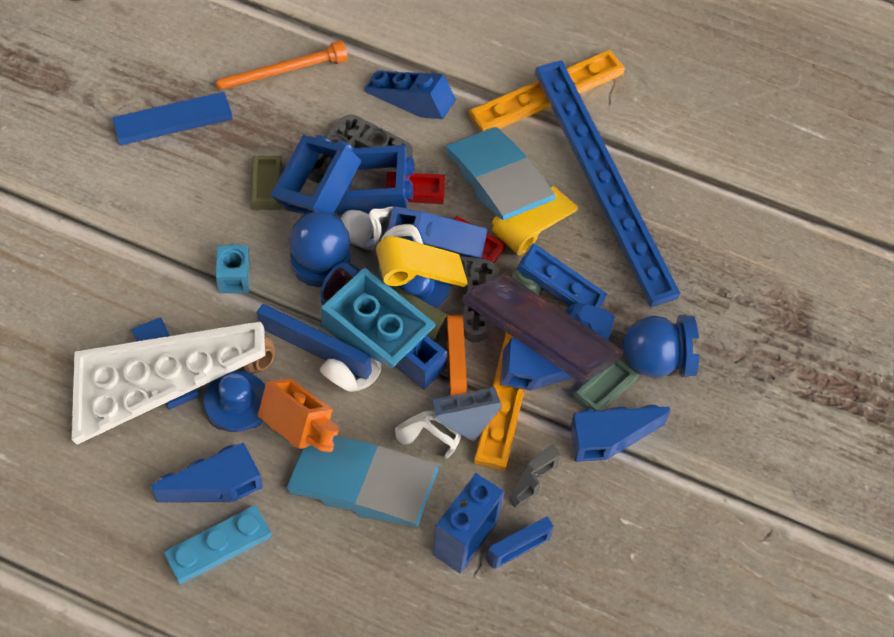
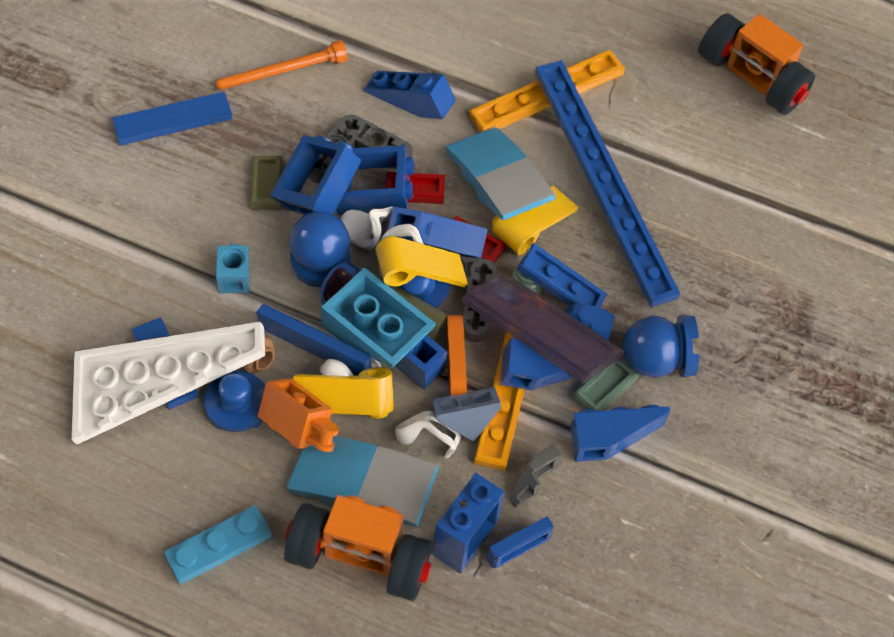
(217, 479): blue slope -> none
(355, 395): none -> yellow door
(363, 538): none -> brick
(761, 57): none -> brick

